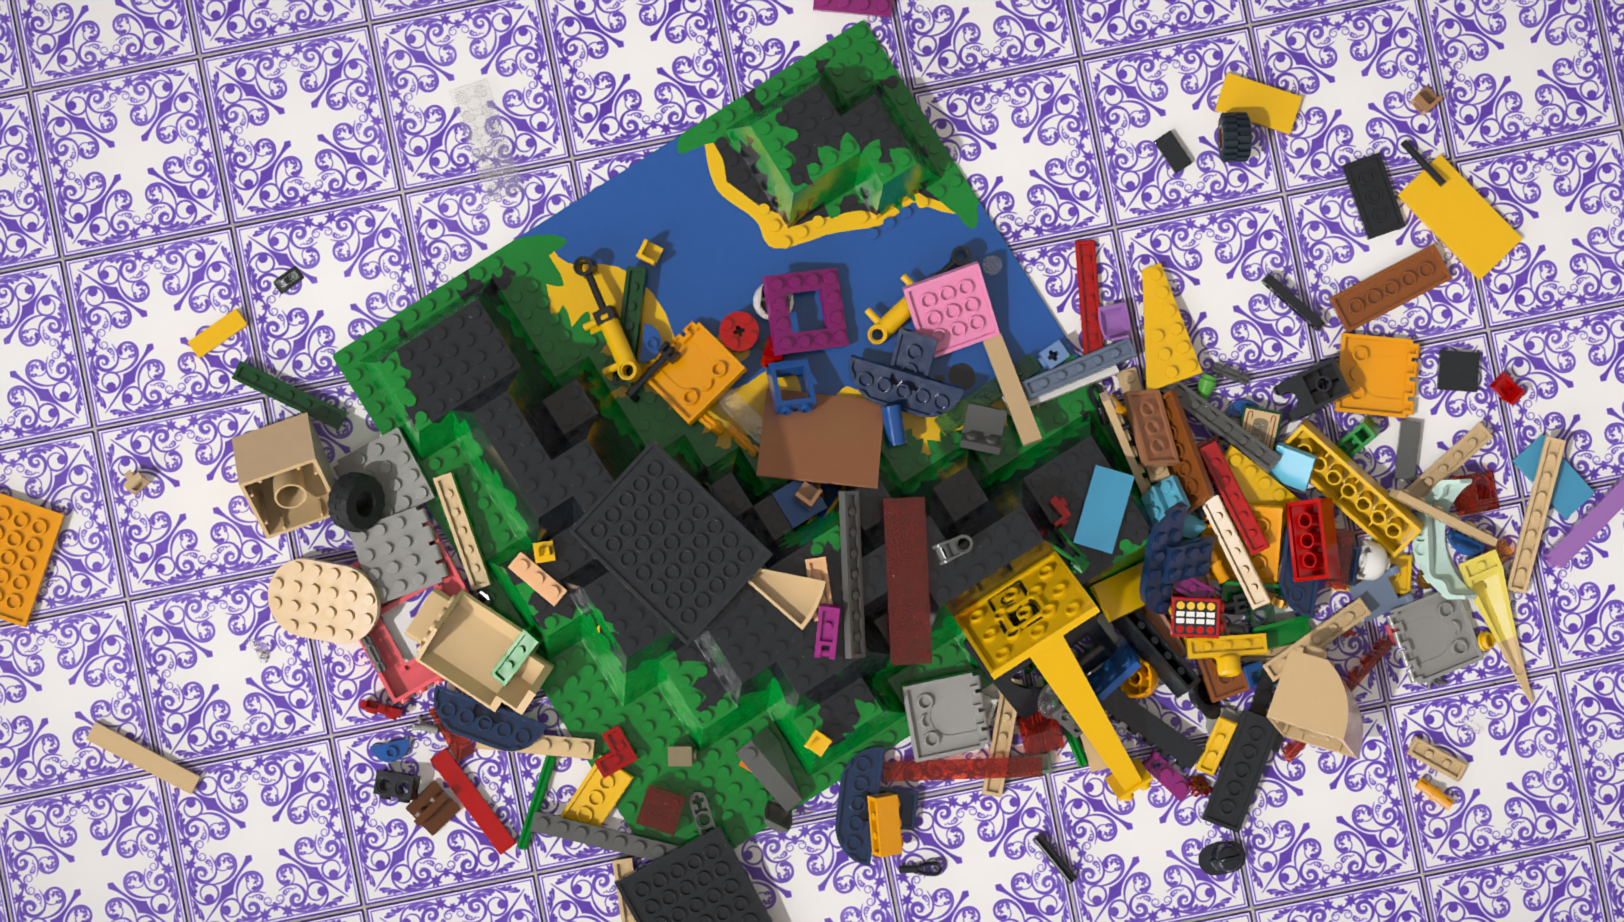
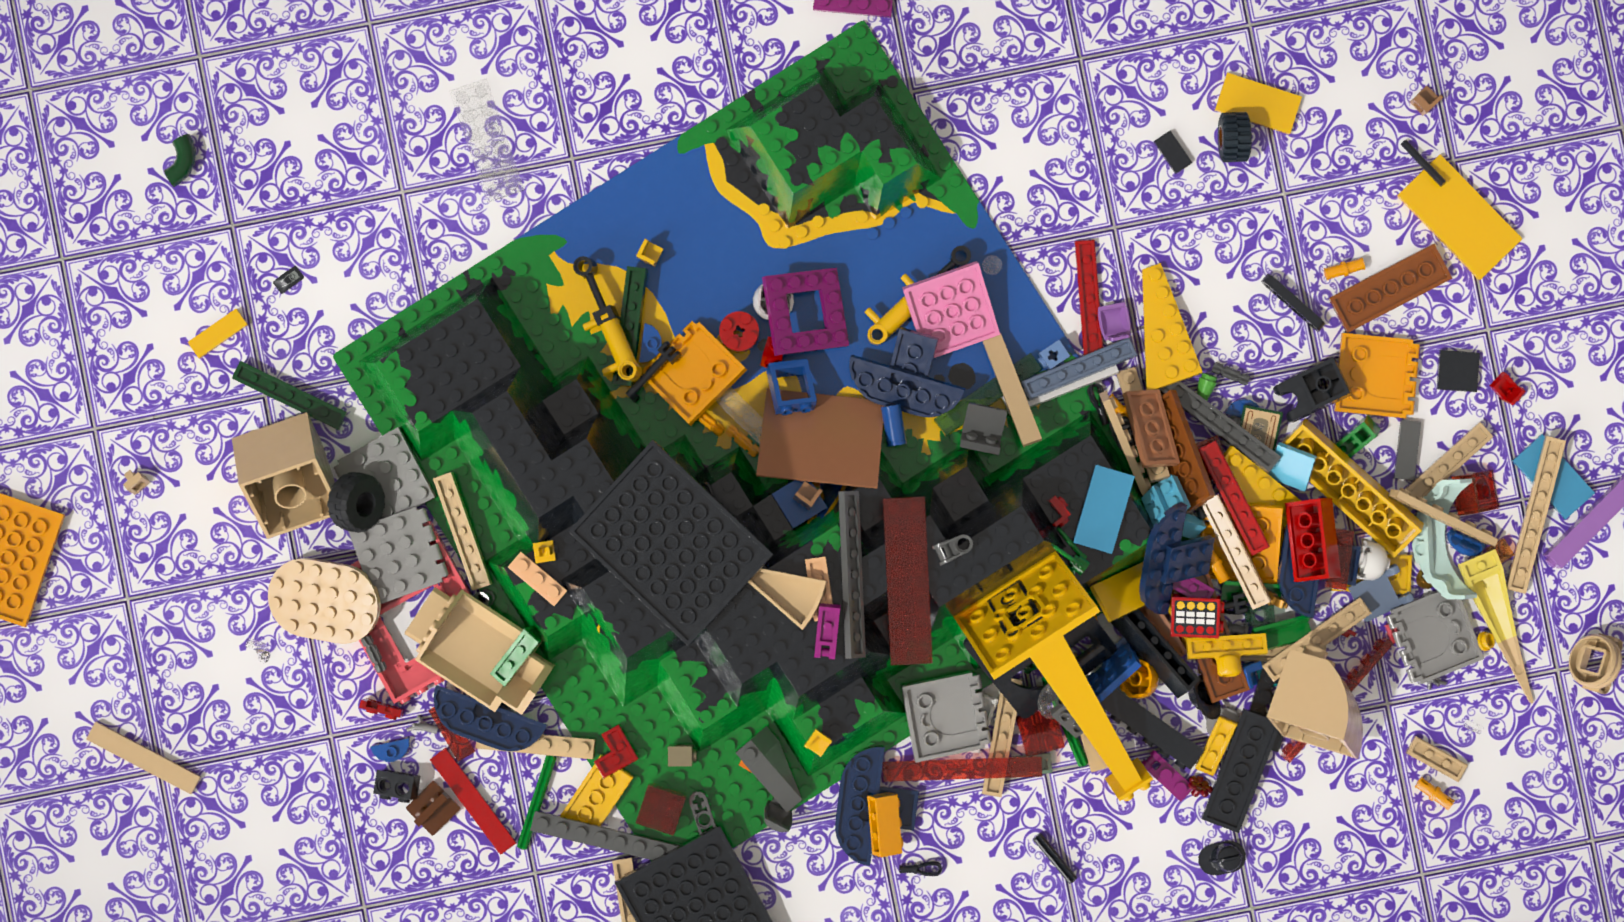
(184, 160): none -> dark green cylinder
(1344, 268): none -> light orange pin
(1373, 196): black tile -> none
(1609, 666): none -> tan piece

